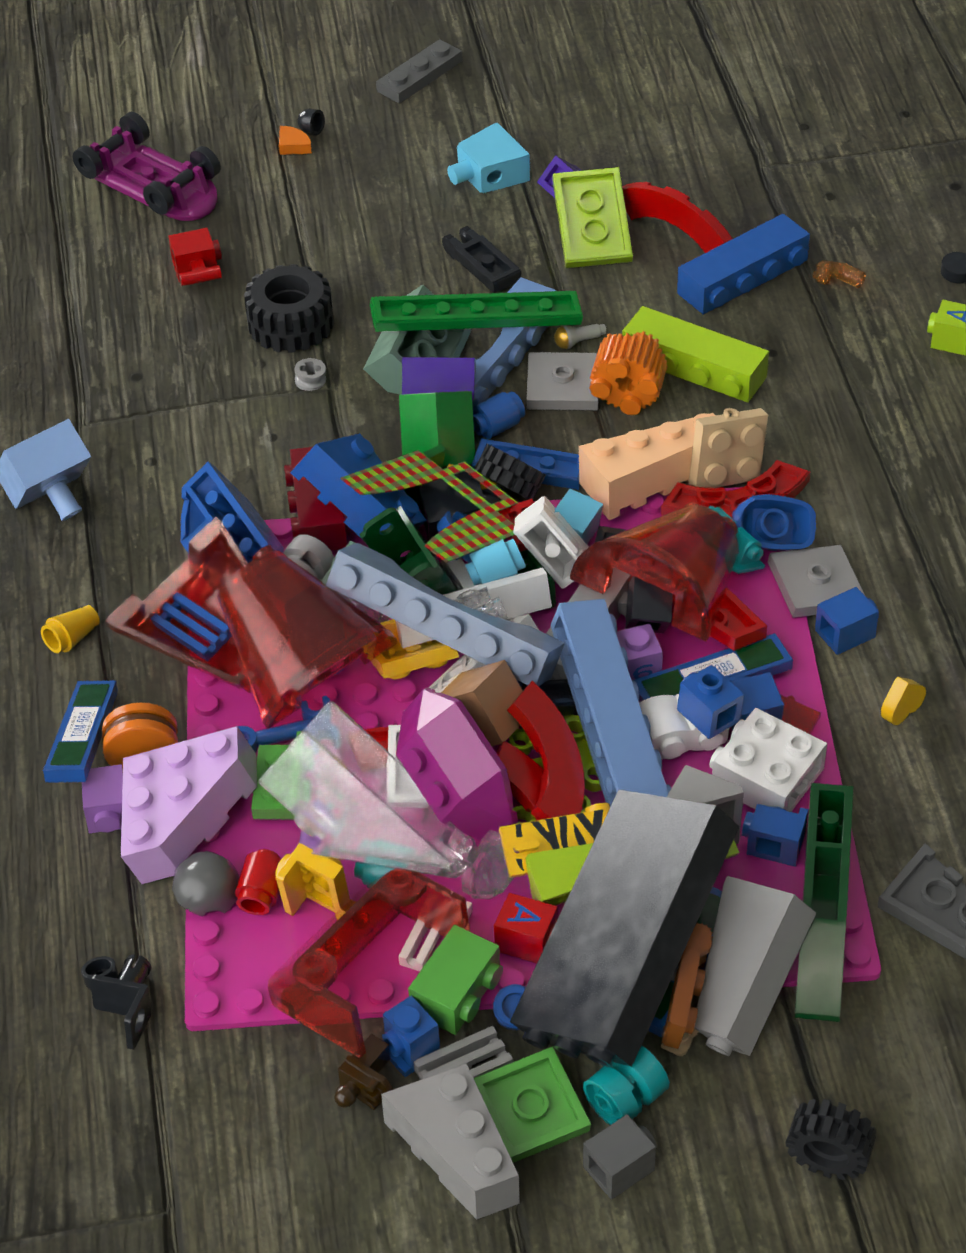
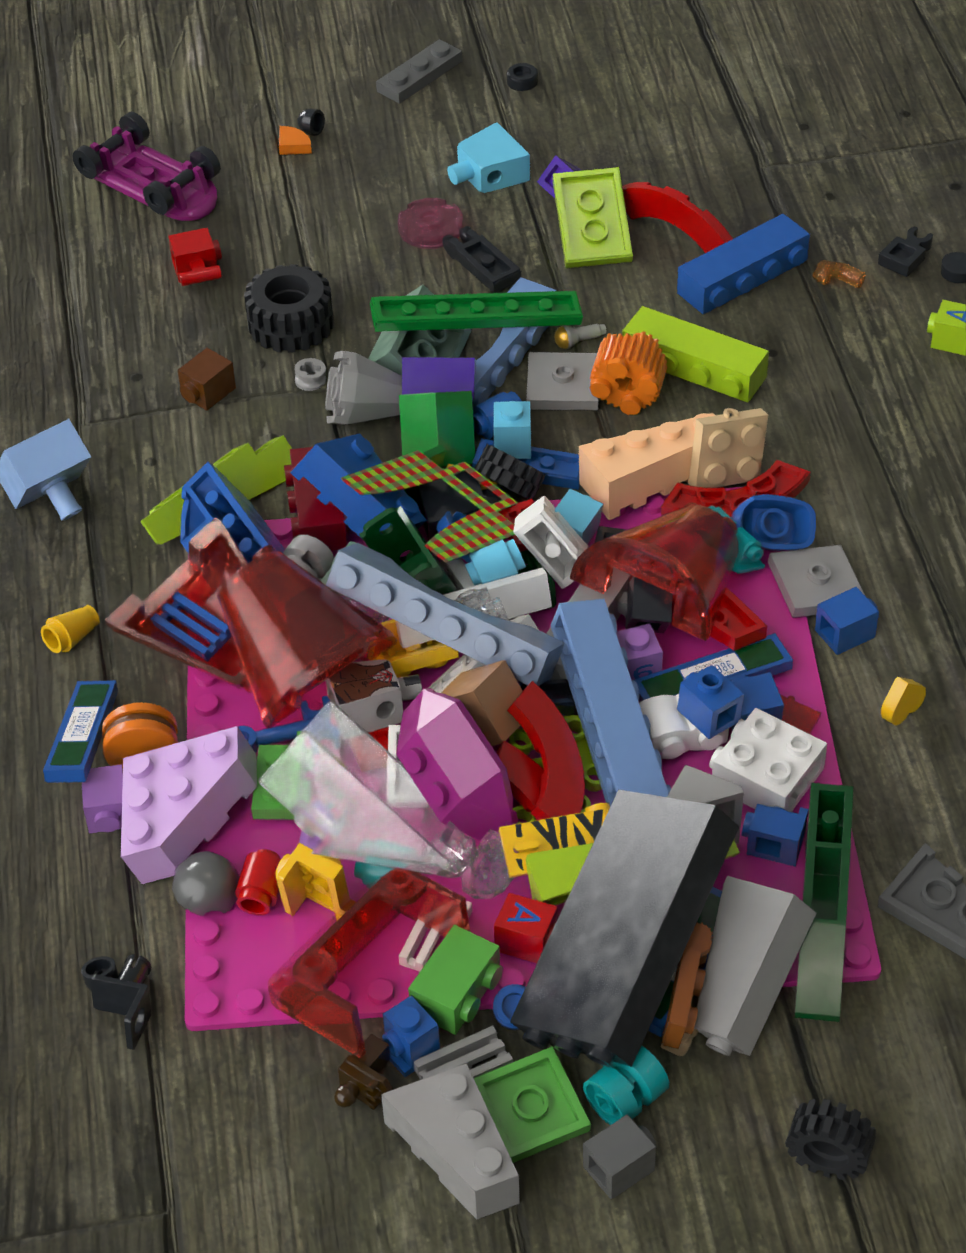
(206, 379): none -> reddish brown brick
(246, 469): none -> lime wedge
(361, 390): none -> light grey cone
(372, 693): none -> torso
(428, 221): none -> clear pink tile
(513, 428): none -> medium azure brick
(522, 77): none -> black tile
(905, 255): none -> black plate

